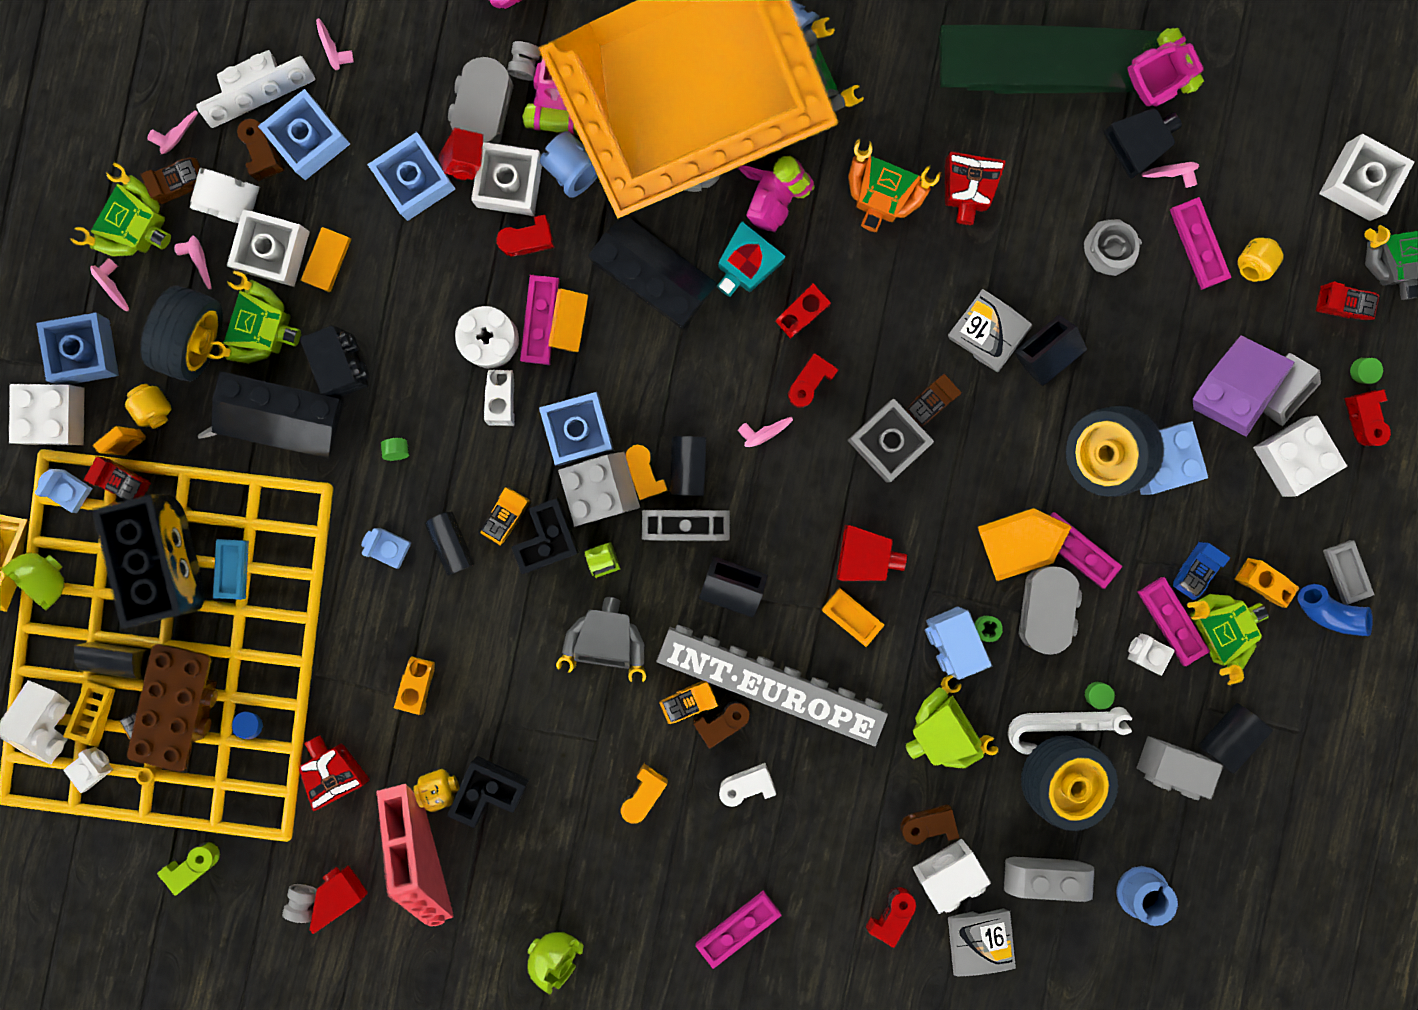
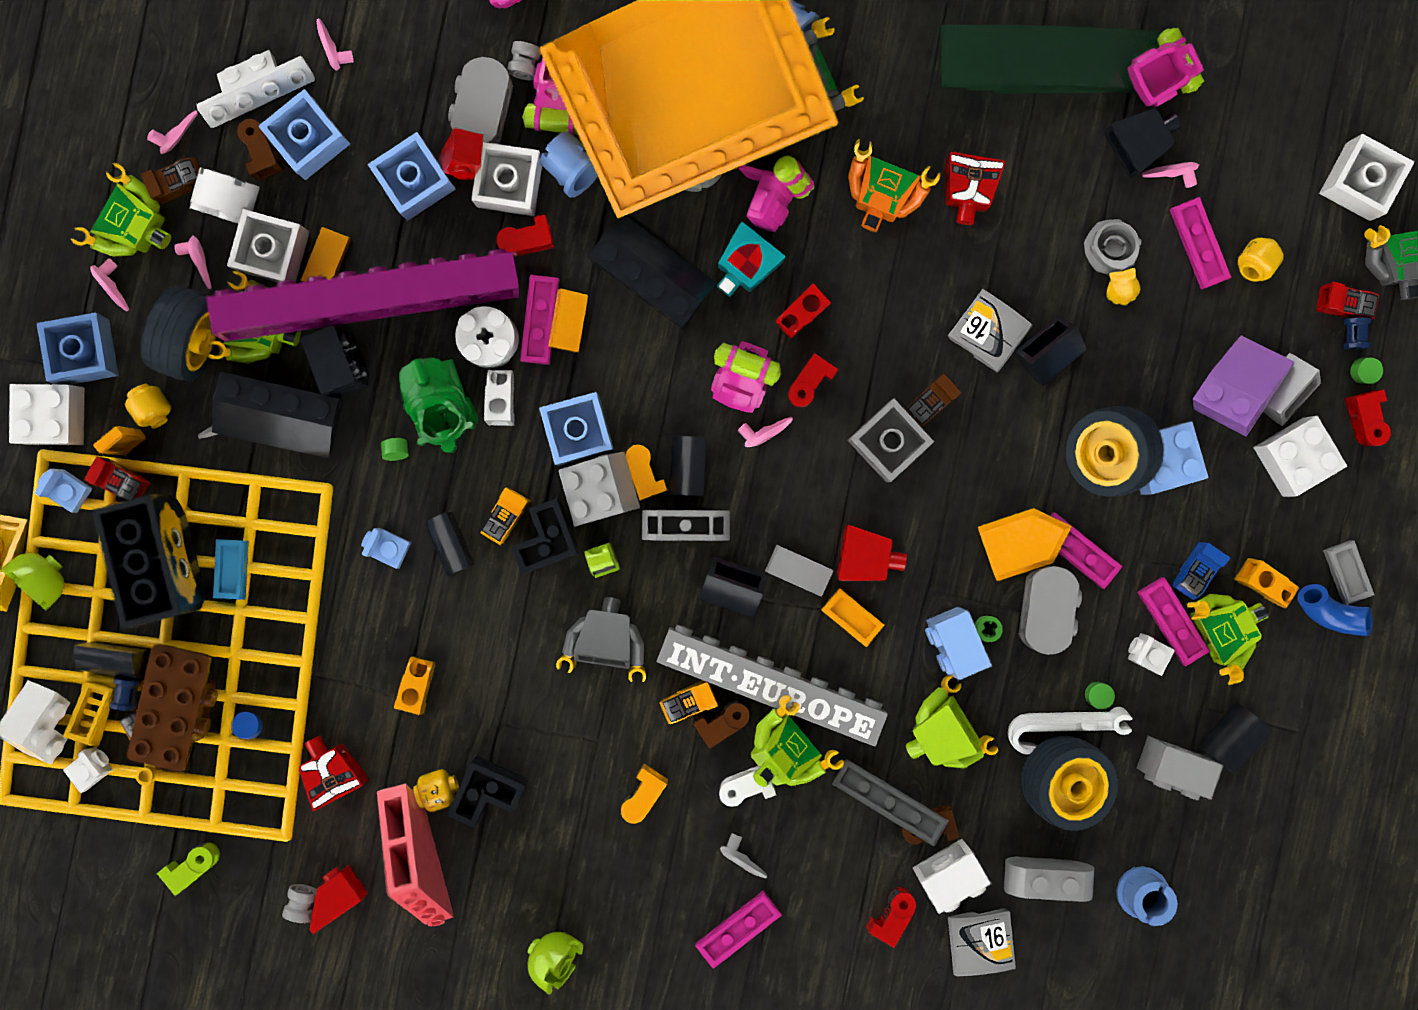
(125, 694): none -> dark blue bush
(363, 296): none -> magenta brick
(432, 398): none -> green helmet
(740, 859): none -> light grey bar
(743, 376): none -> dark pink piece
(785, 751): none -> lime torso
(799, 570): none -> light grey slope
(890, 802): none -> dark grey tile
(1123, 287): none -> yellow animal
(1357, 333): none -> dark blue bush

